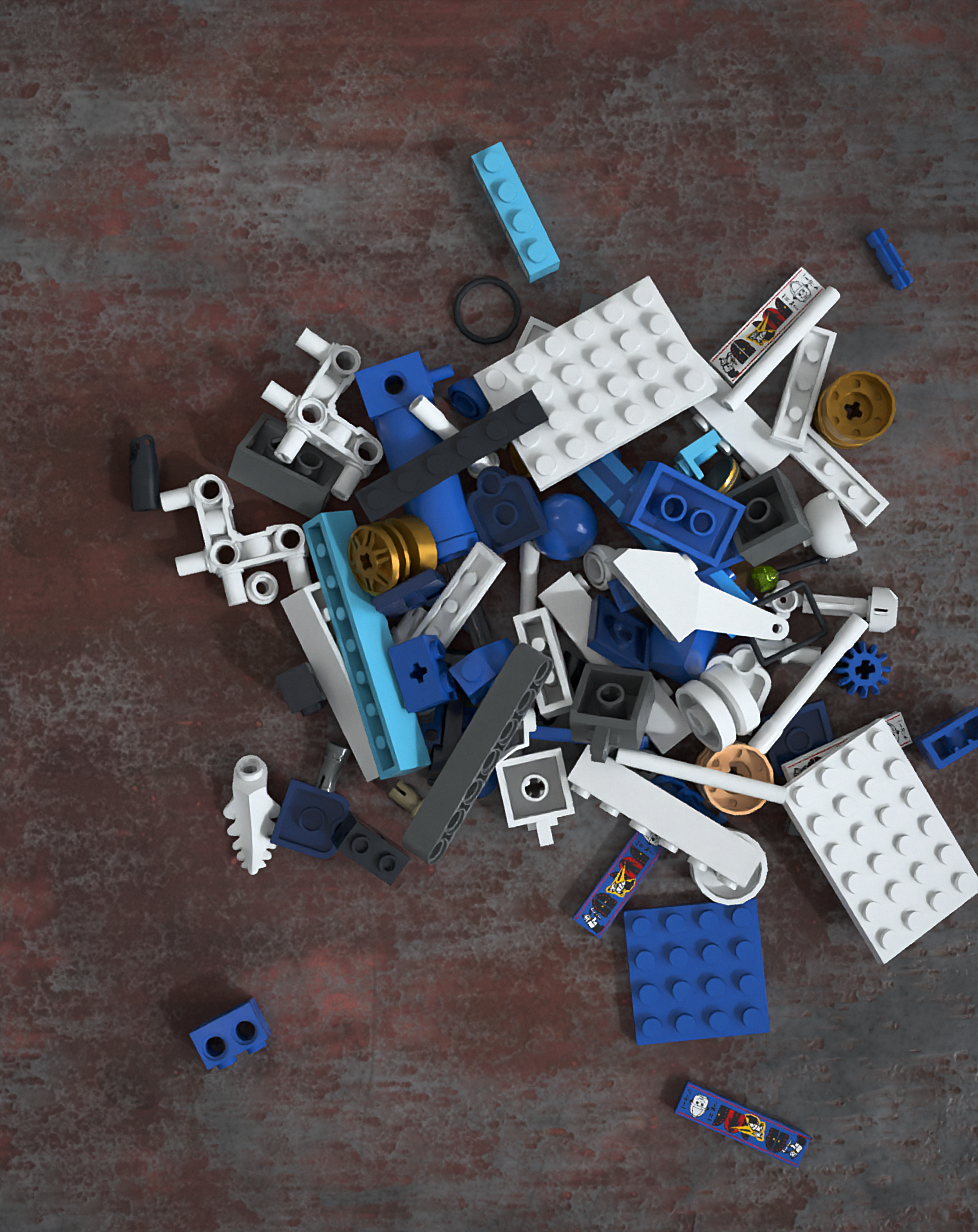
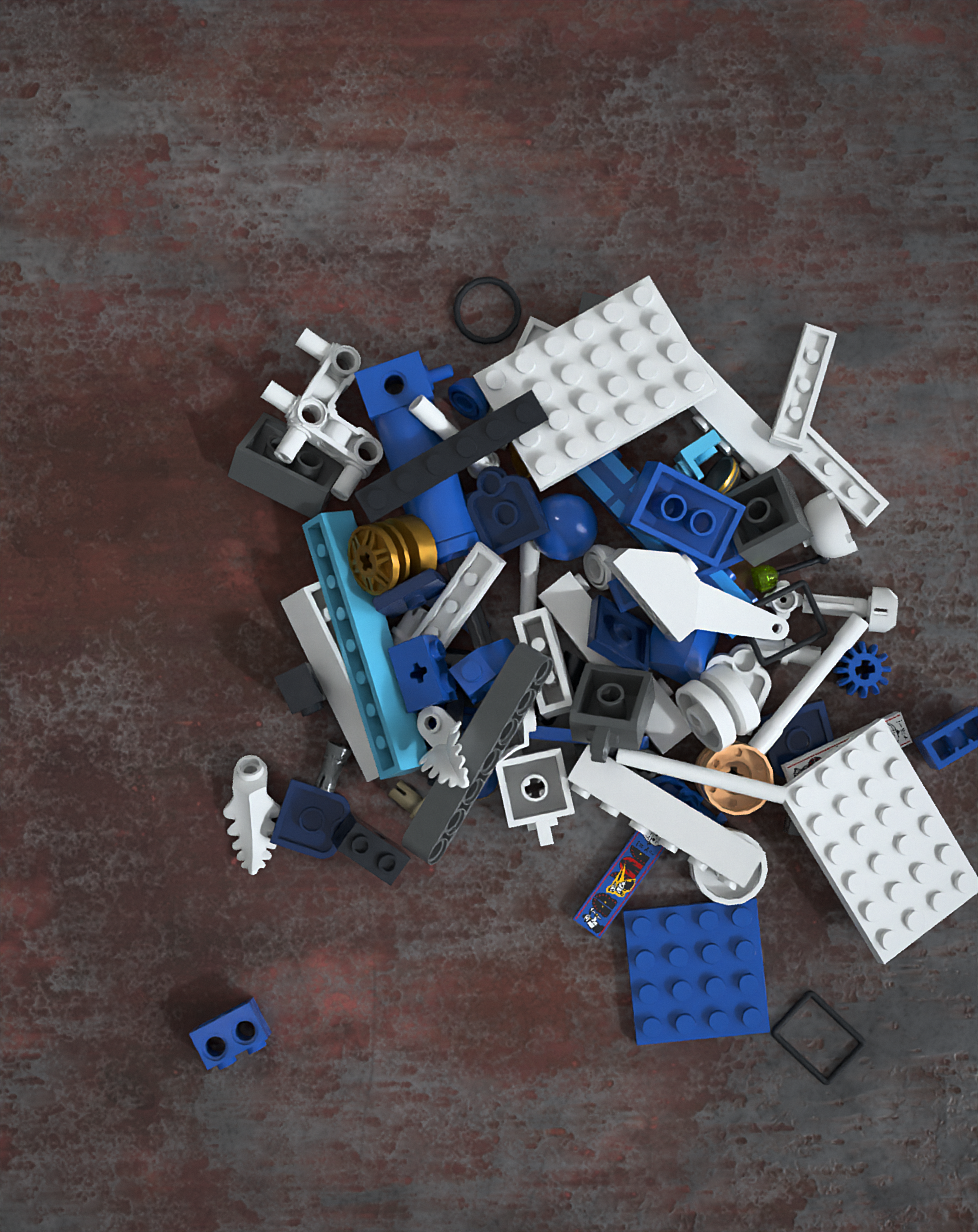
(144, 476): black piece -> none
(220, 531): white pin -> none
(271, 587): white plate -> none
(444, 752): none -> white plant
(515, 212): medium azure brick -> none
(742, 1123): tile -> none
(766, 326): tile -> none
(780, 349): white piece -> none
(862, 1042): none -> black piece
(870, 404): pearl gold wheel -> none
(889, 259): blue axle -> none

